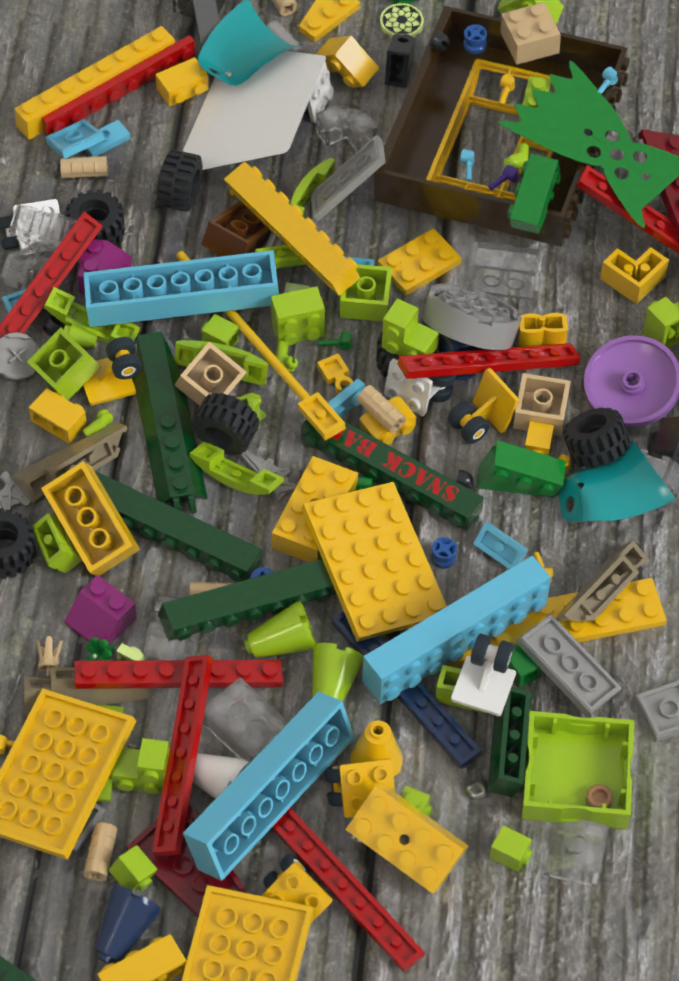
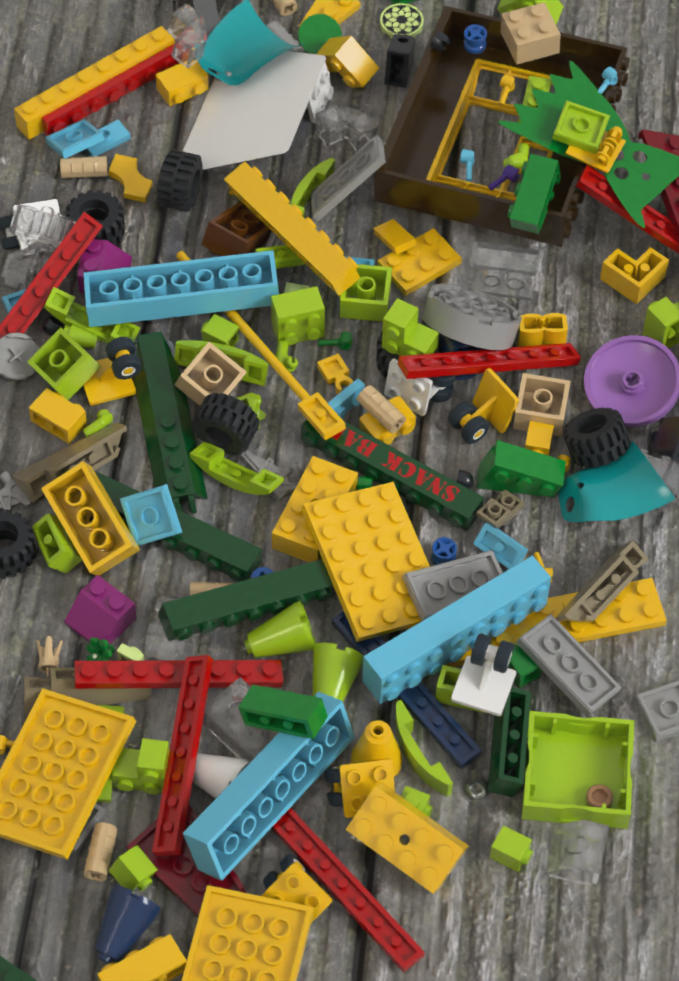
(125, 171): none -> yellow tile
(151, 515): none -> medium azure tile
(190, 34): none -> clear brick
(283, 711): none -> green brick
(316, 32): none -> green tile
(395, 236): none -> yellow tile
(433, 775): none -> lime slope
(447, 582): none -> light grey tile
(501, 509): none -> dark tan slope
(581, 127): none -> lime tile
(607, 153): none -> yellow hinge

